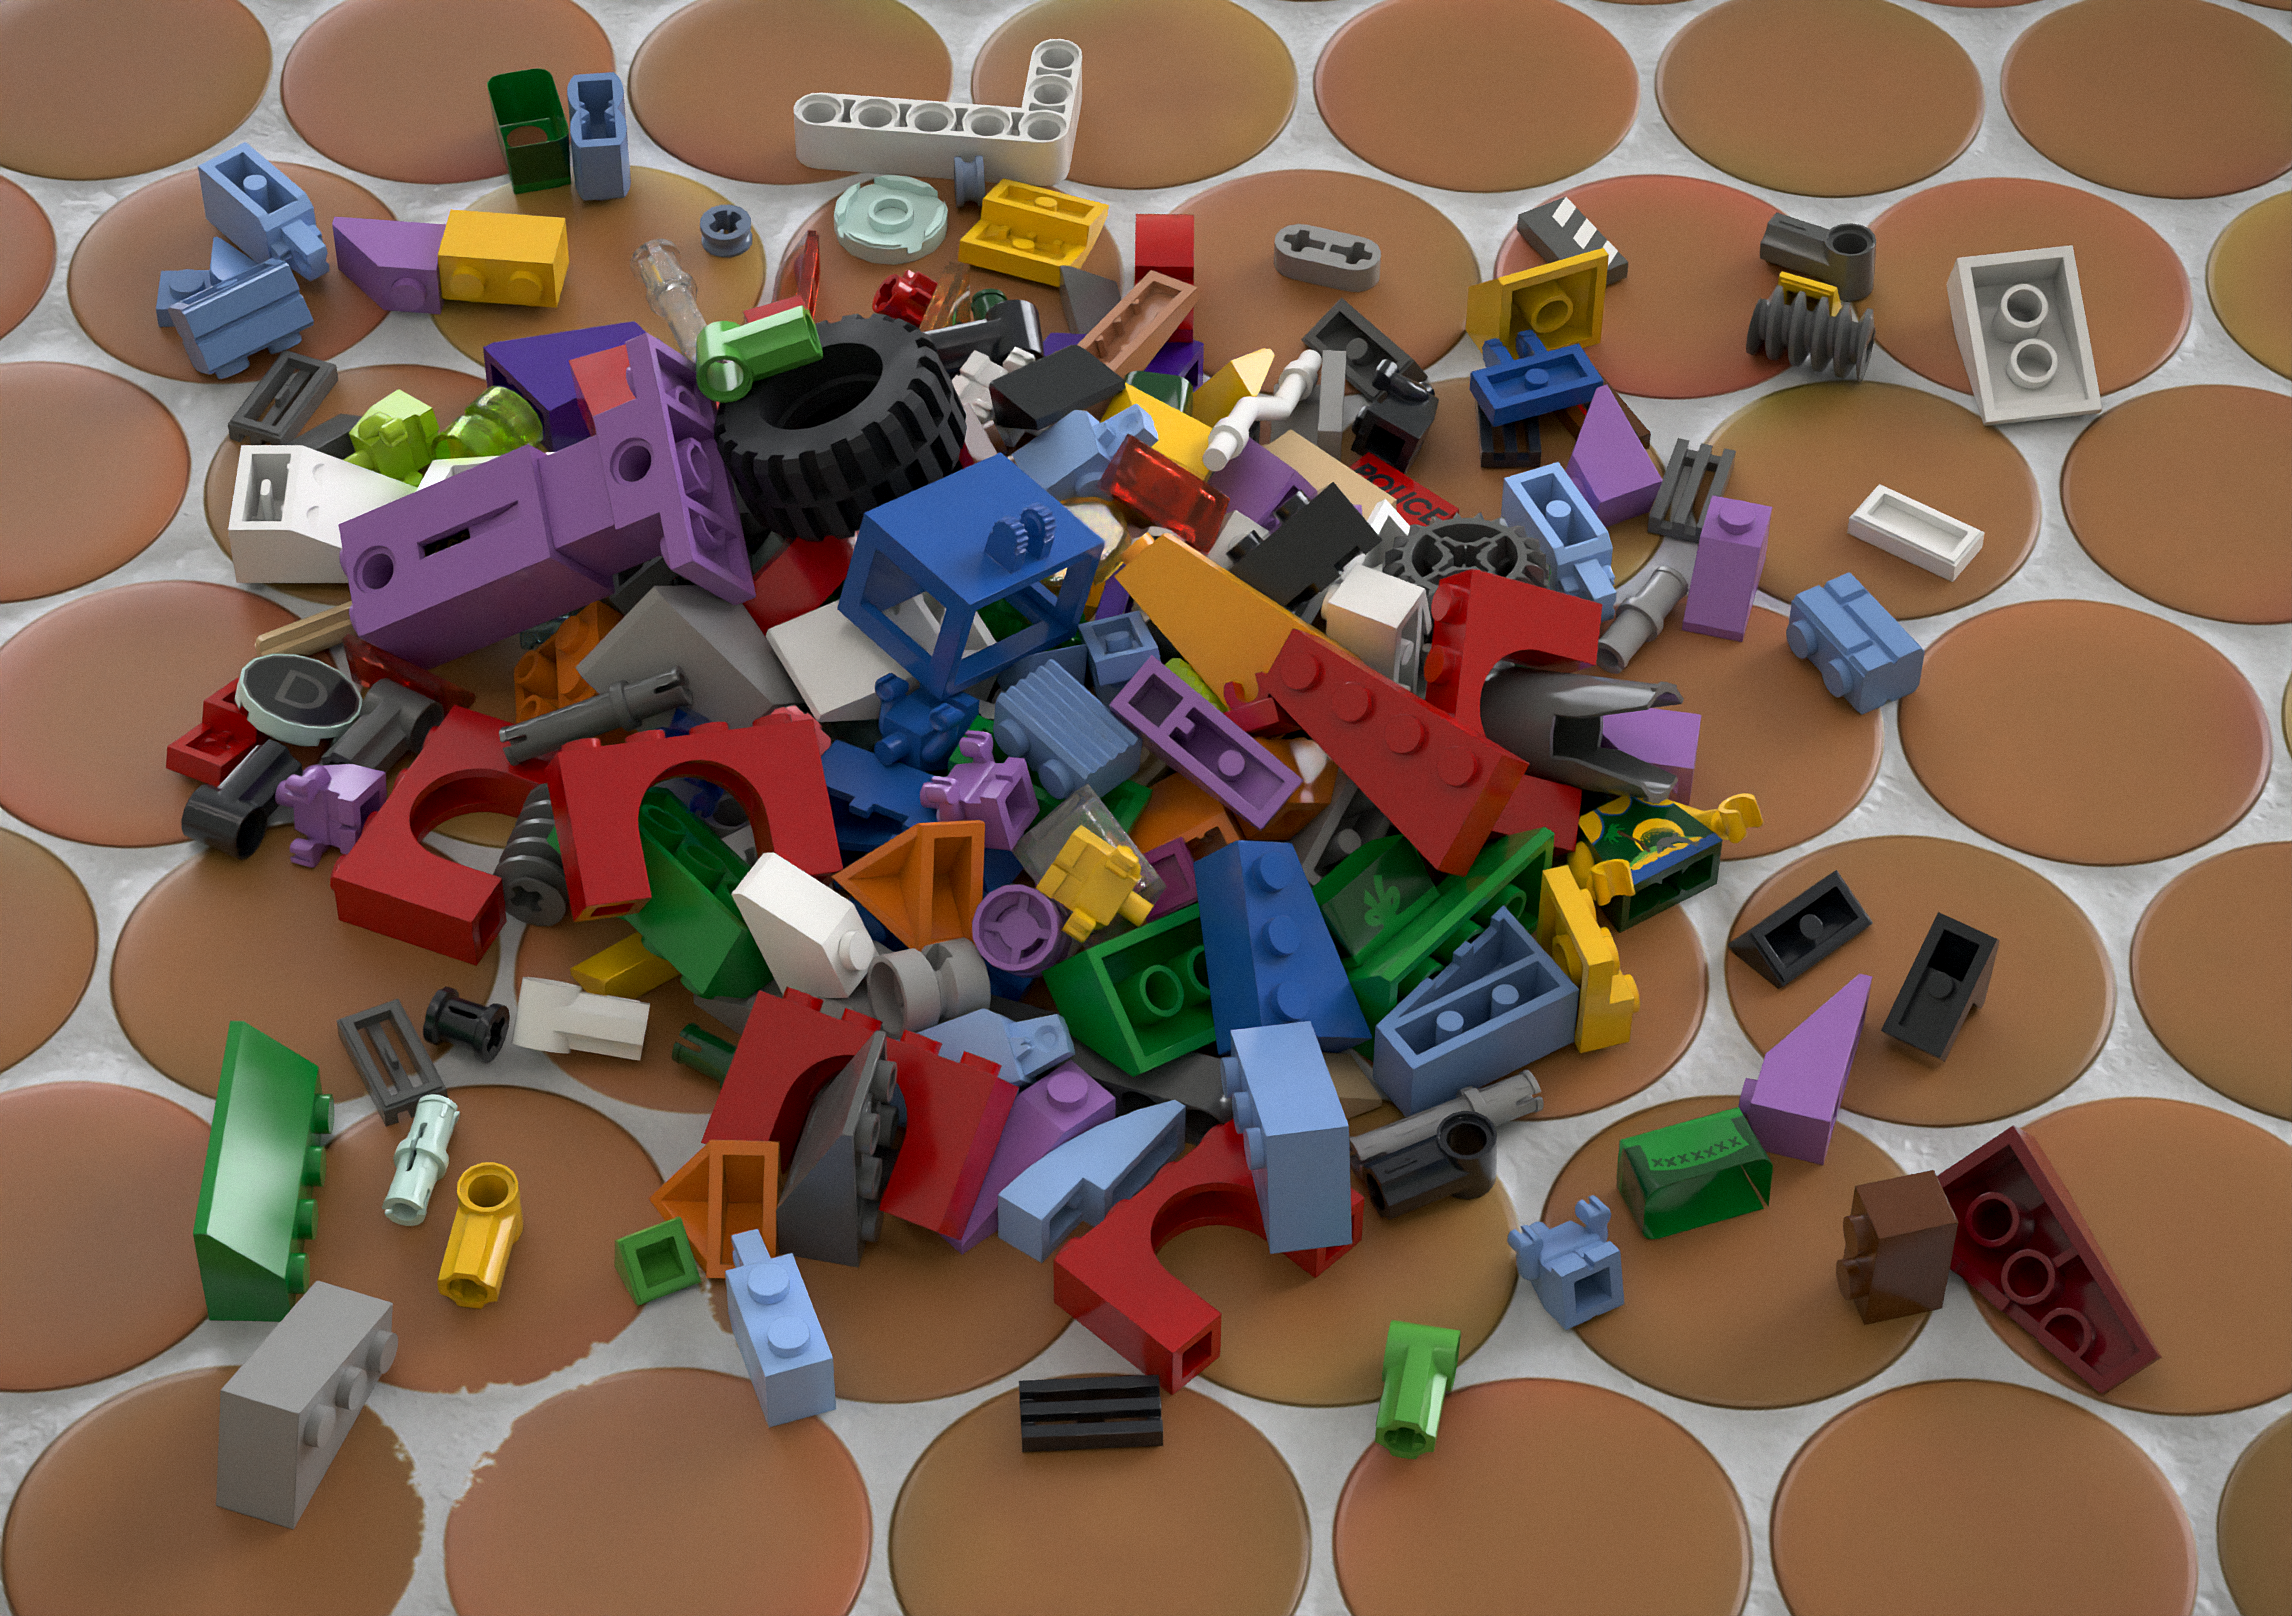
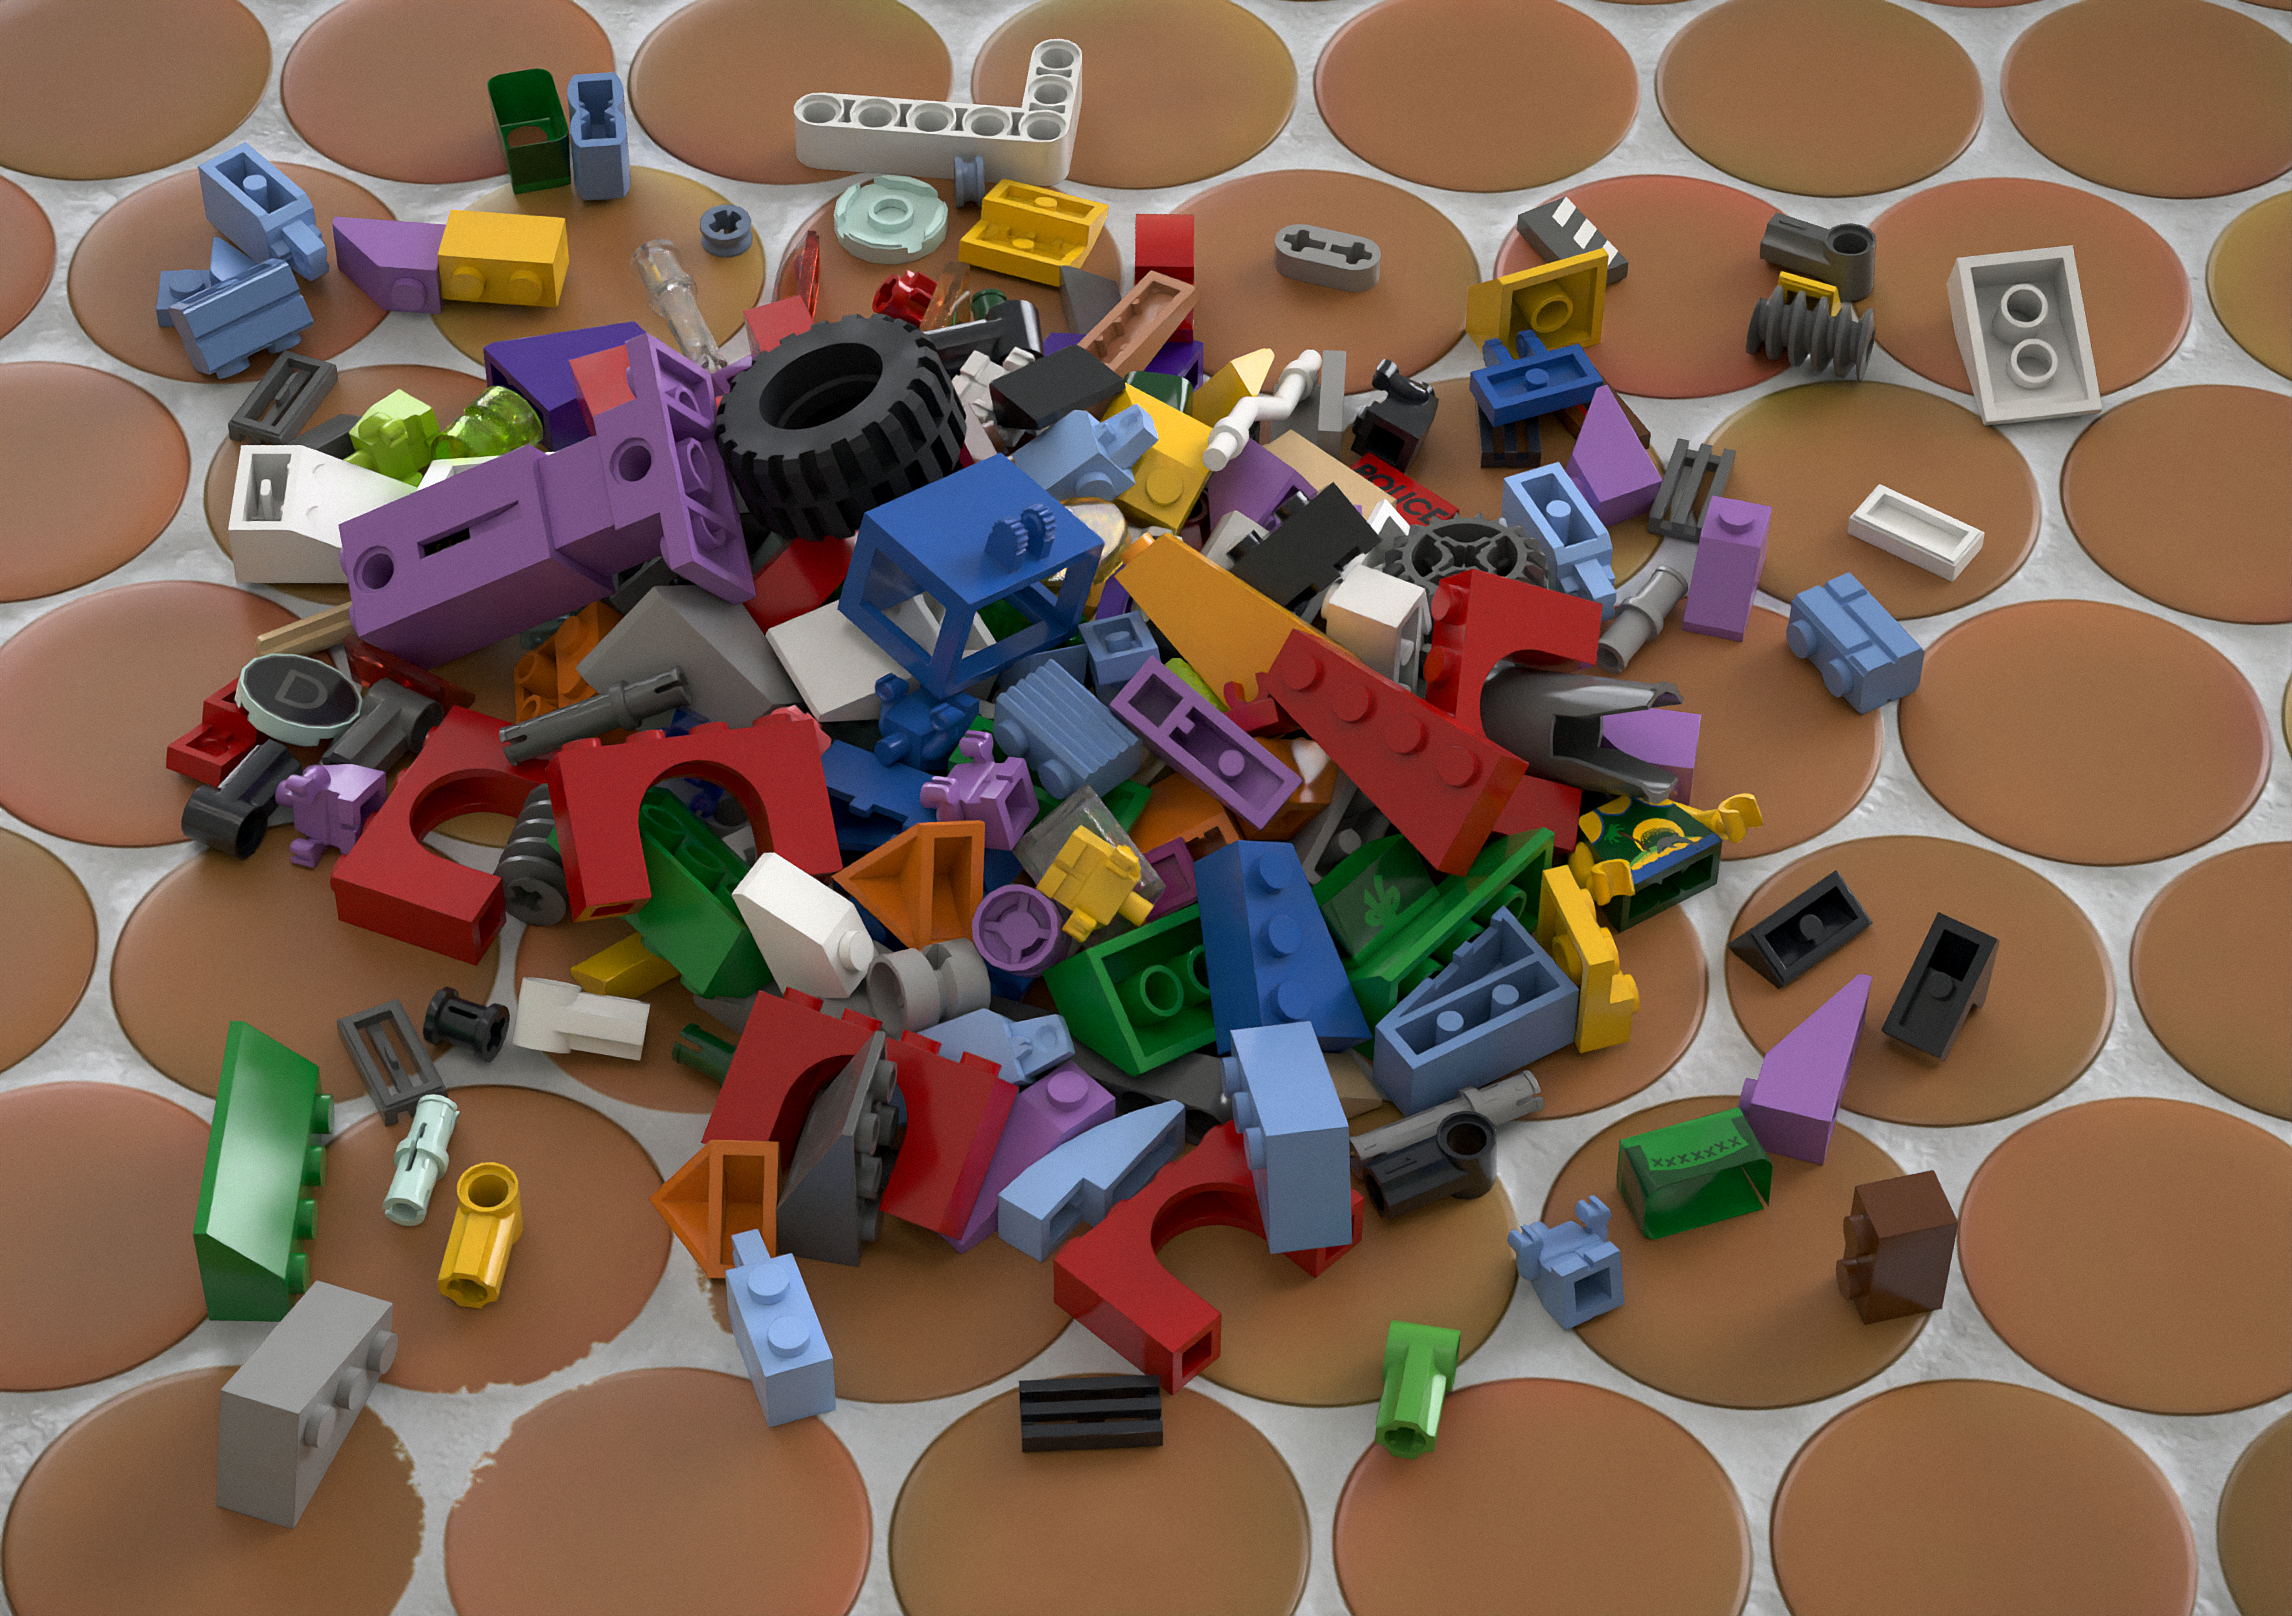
(656, 1261): bright green slope -> none
(756, 352): bright green piece -> none
(1165, 493): clear red slope -> none
(1364, 345): dark grey slope -> none
(2039, 1261): dark red wedge -> none

